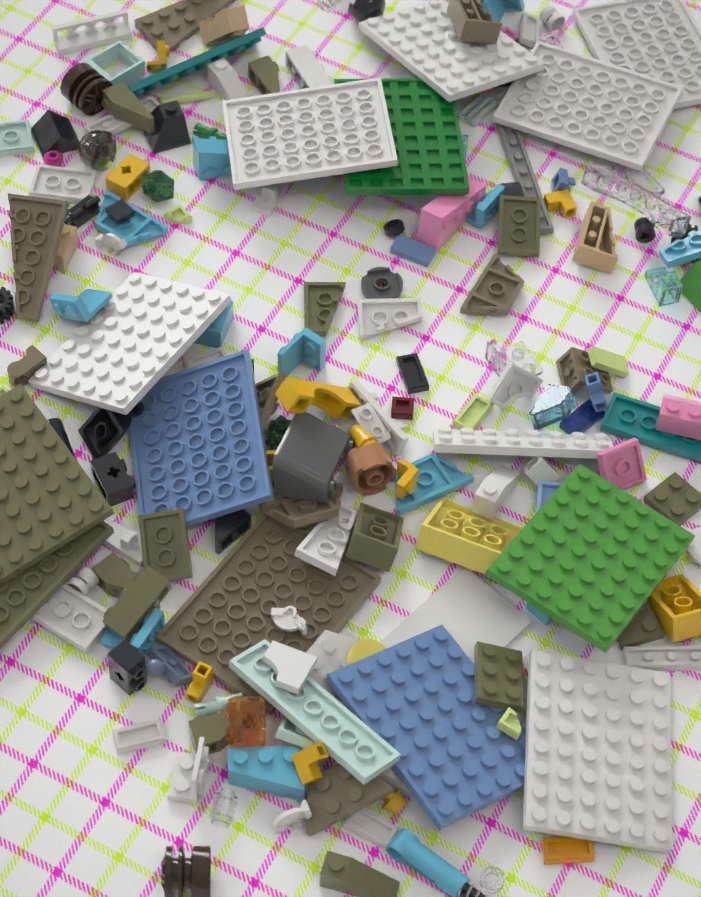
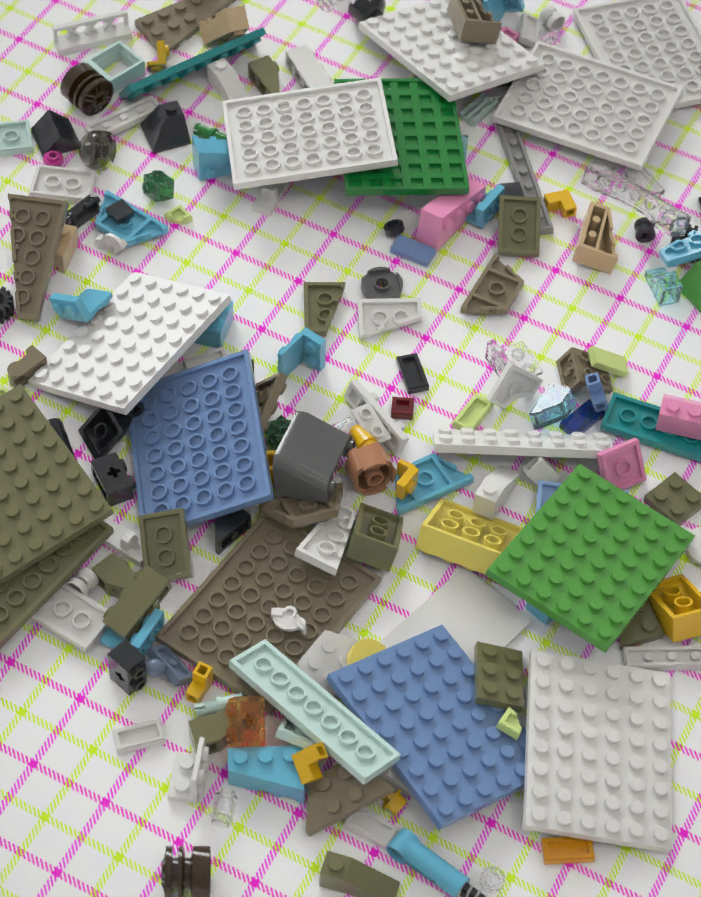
(127, 107): olive slope -> none
(127, 177): yellow brick -> none
(185, 98): yellowish green piece -> none
(290, 666): white tile -> none
(291, 818): white piece -> none
(299, 394): yellow arch -> none
(562, 181): medium blue tile -> none

